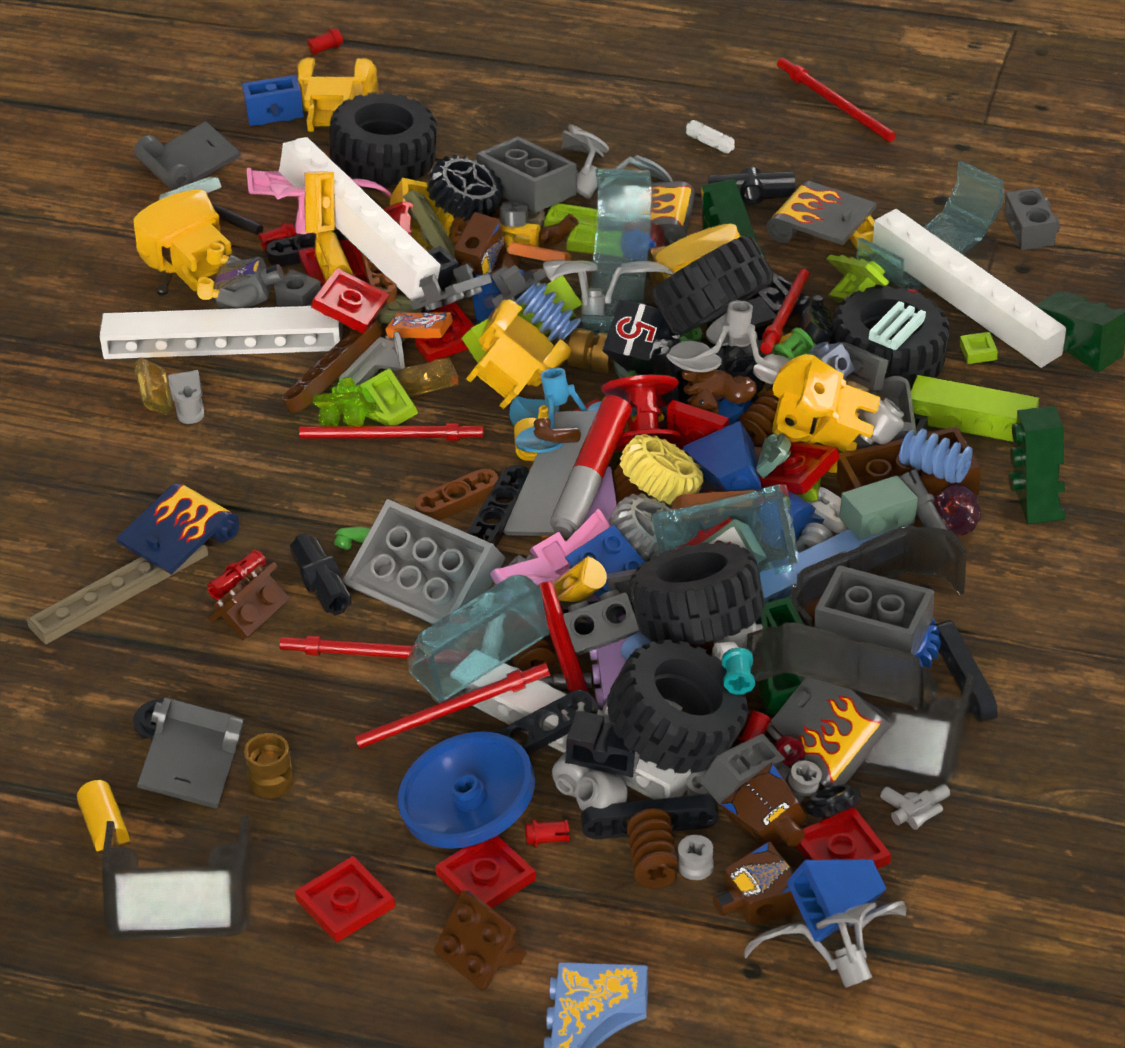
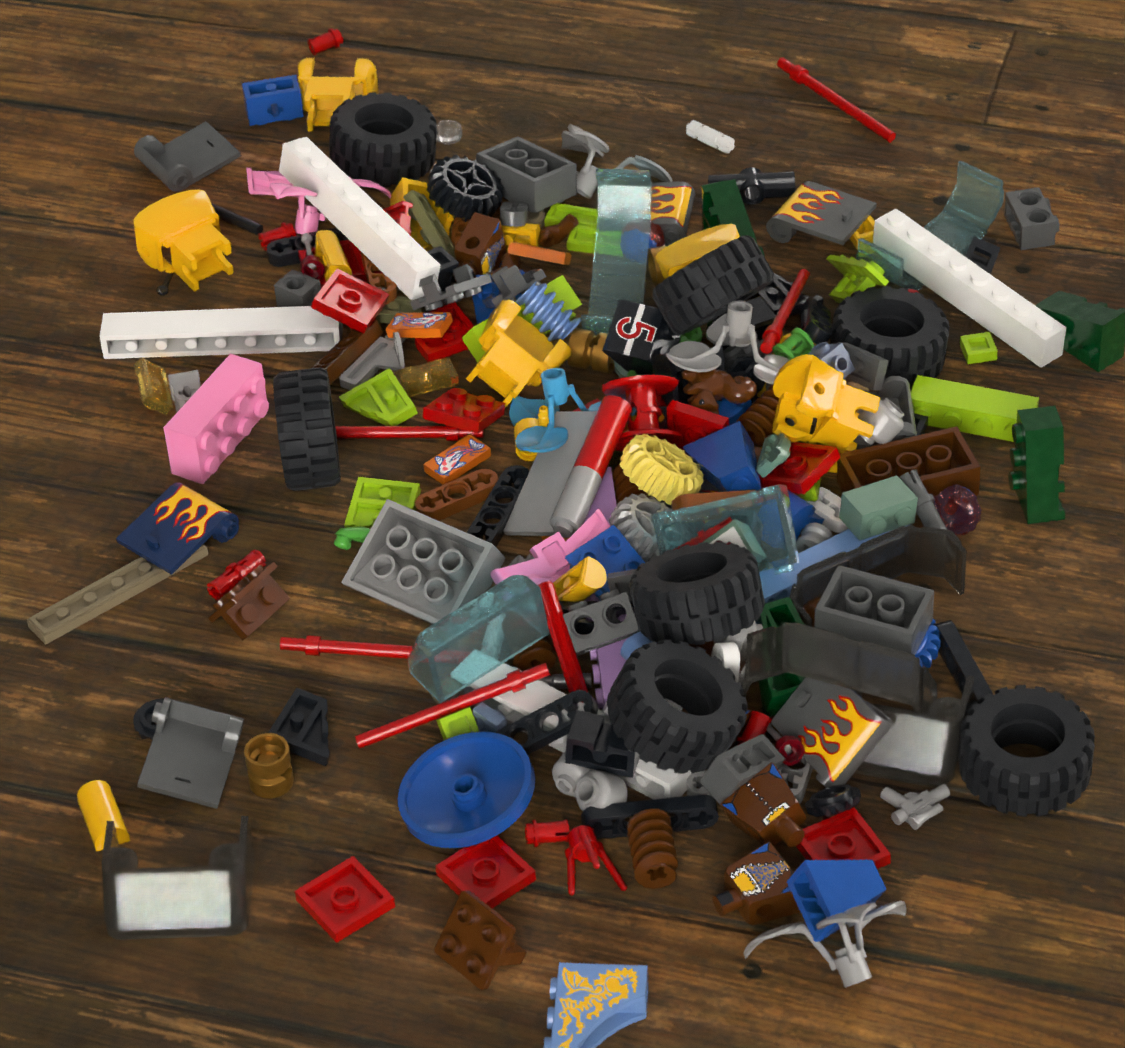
(207, 184): light aqua tile -> none
(216, 418): none -> bright pink brick
(238, 281): dark grey torso -> none
(305, 726): none -> black wing
(306, 429): none -> black tyre
(309, 263): none -> dark red hinge
(319, 201): yellow brick -> none
(320, 574): black piece -> none
(345, 400): clear neon green hips -> none
(371, 496): none -> lime wing
(449, 132): none -> clear tile
(457, 459): none -> orange tile
(457, 723): none -> lime plate
(464, 410): none -> red plate
(488, 719): none -> sand blue plate
(556, 435): reddish brown arm -> none
(586, 849): none -> red plant
(593, 298): light grey plant -> none
(695, 857): light grey wheel -> none
(738, 672): teal bush -> none
(813, 776): light grey bush -> none
(891, 324): light aqua tile -> none
(935, 458): medium blue piece -> none
(985, 248): none -> black brick
(1023, 782): none -> black tyre

